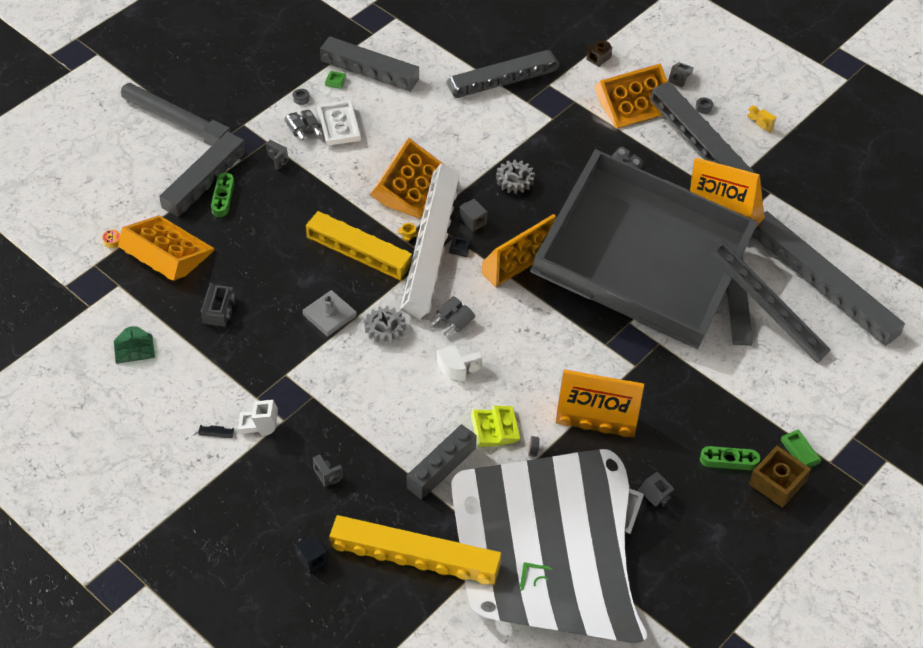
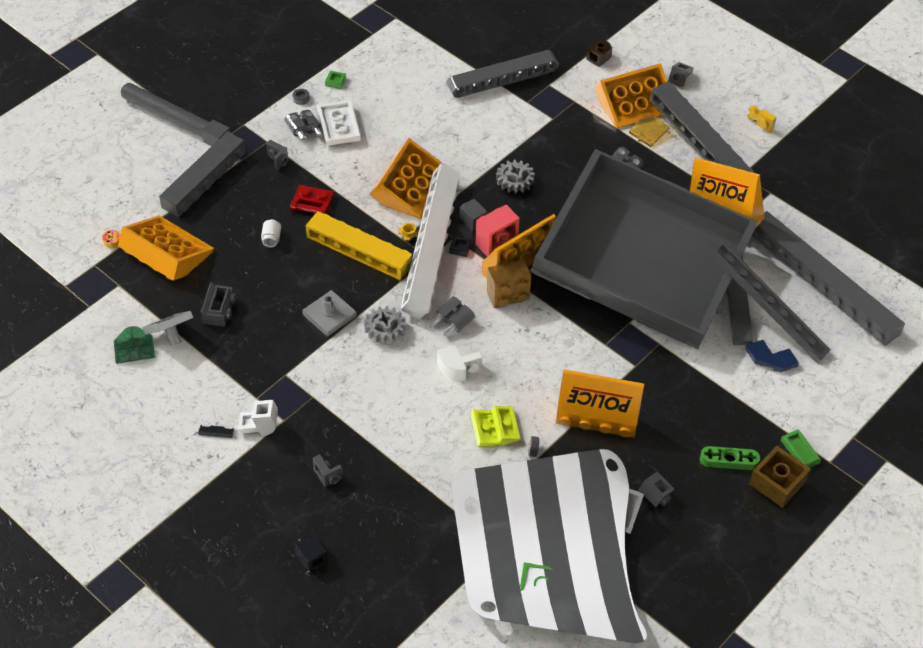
(169, 325): none -> light grey tile
(220, 188): bright green beam -> none
(270, 233): none -> white brick
(311, 200): none -> red plate
(369, 63): dark grey brick -> none
(415, 550): yellow brick -> none
(441, 461): dark grey brick -> none
(496, 229): none -> coral brick
(508, 283): none -> pearl gold brick
(649, 129): none -> clear yellow piece
(704, 105): dark grey tile -> none
(779, 361): none -> dark blue tile

